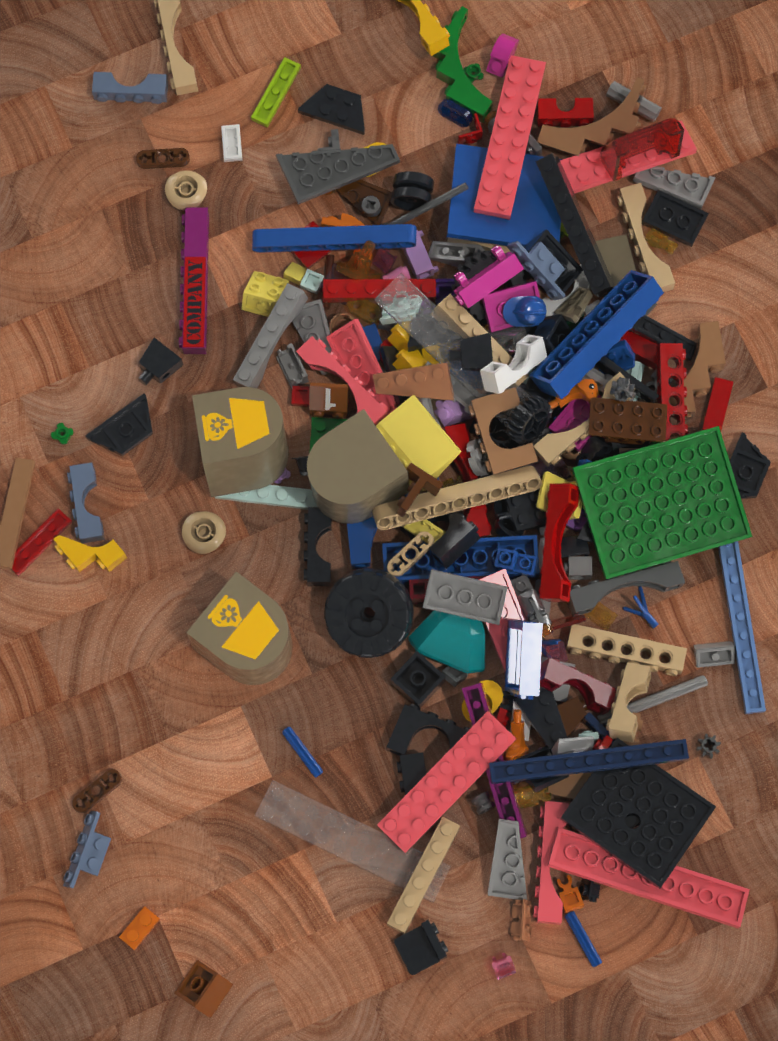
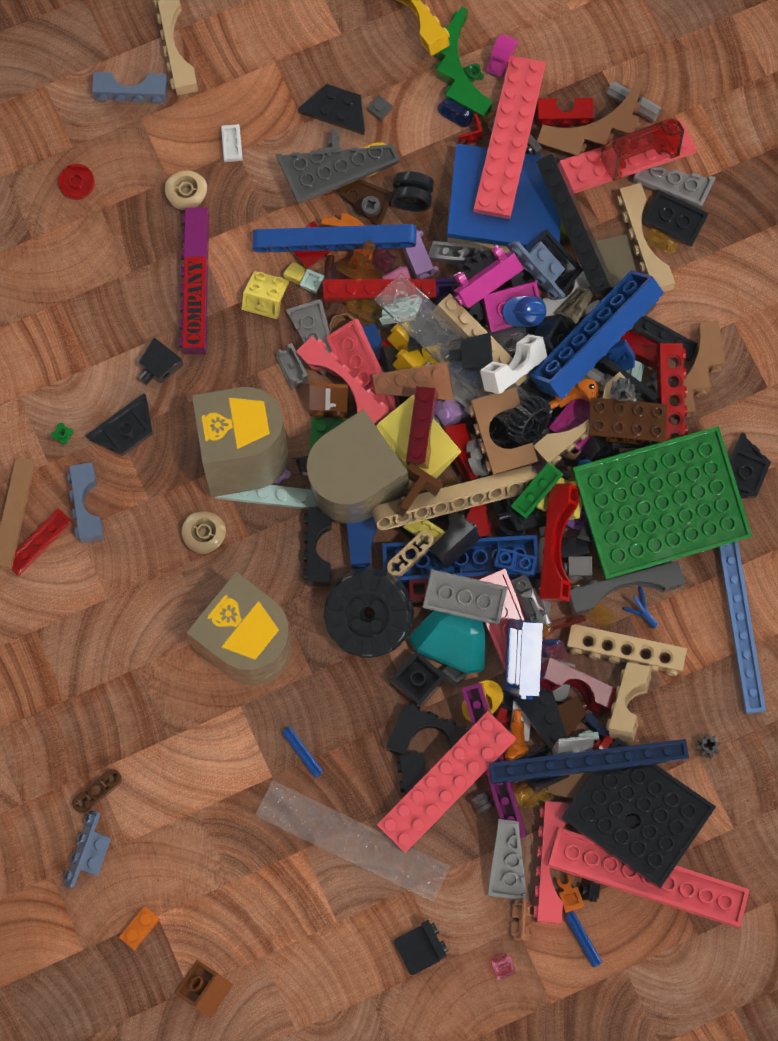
(71, 183): none -> red tile
(81, 555): yellow arch -> none
(157, 152): reddish brown beam -> none
(275, 92): lime plate -> none
(285, 310): light grey arch -> none
(300, 396): red plate -> none
(379, 108): none -> dark grey plate
(420, 431): none -> dark red arch
(423, 875): tan arch -> none
(429, 205): dark grey bar -> none
(537, 489): none -> green plate
(660, 697): light grey axle -> none
(714, 654): light grey slope -> none
(717, 403): red tile -> none

